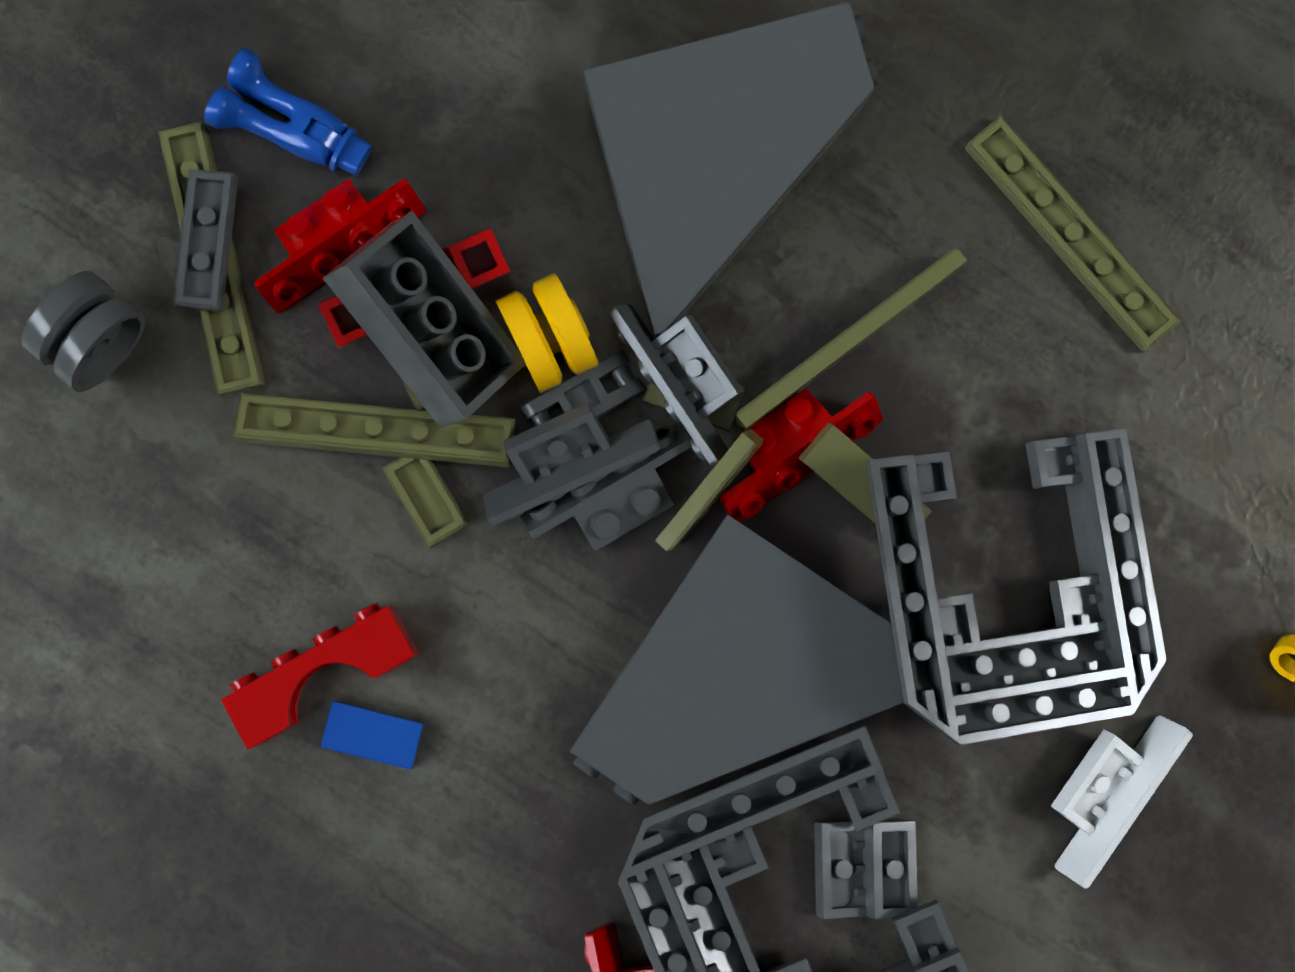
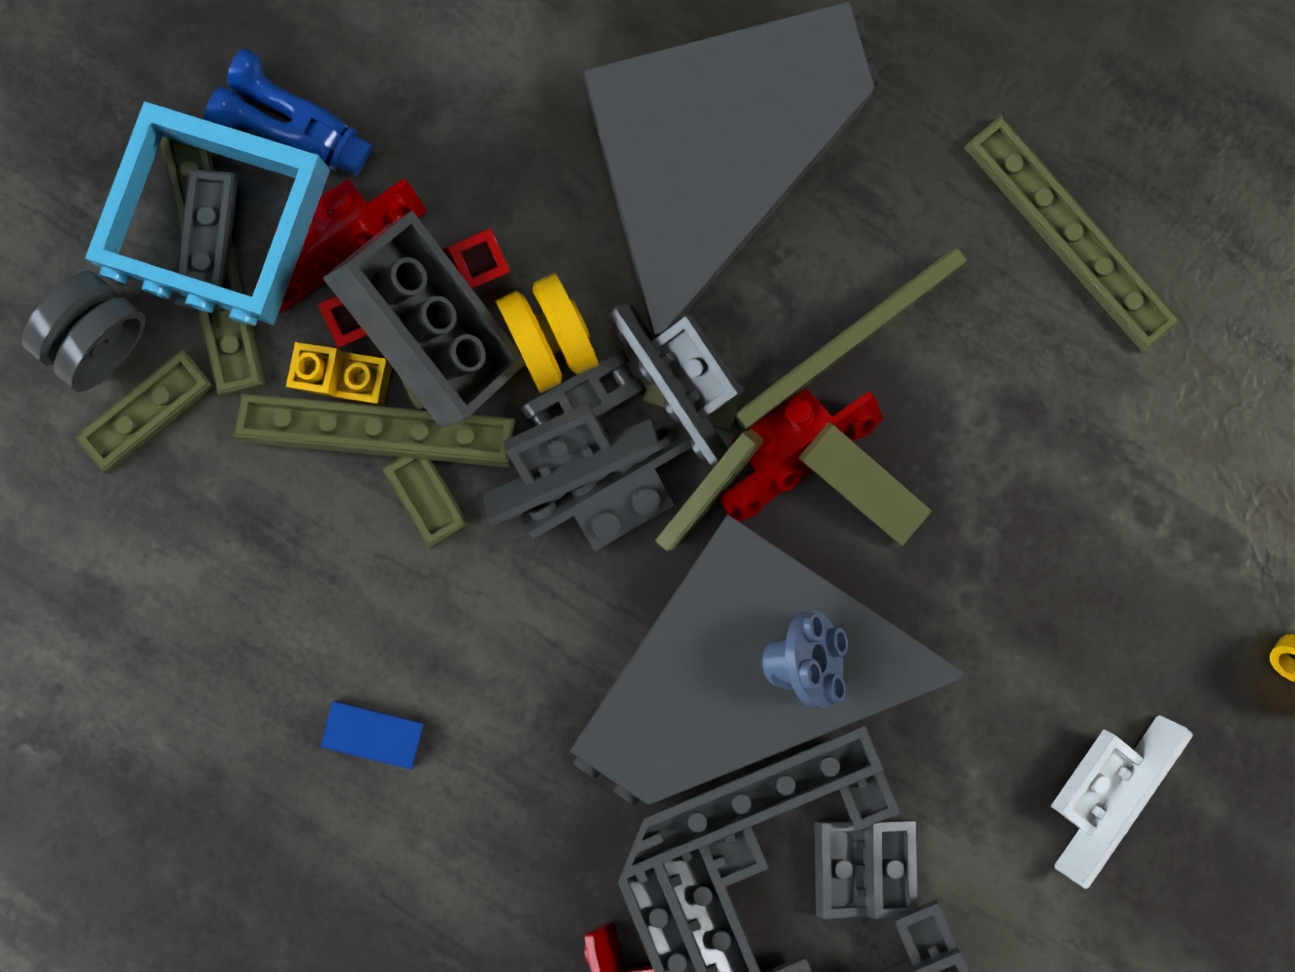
(144, 411): none -> olive tile
(159, 122): none -> medium azure window
(269, 703): red arch -> none
(339, 374): none -> yellow slope
(809, 660): none -> sand blue plate
(1038, 680): dark grey slope -> none

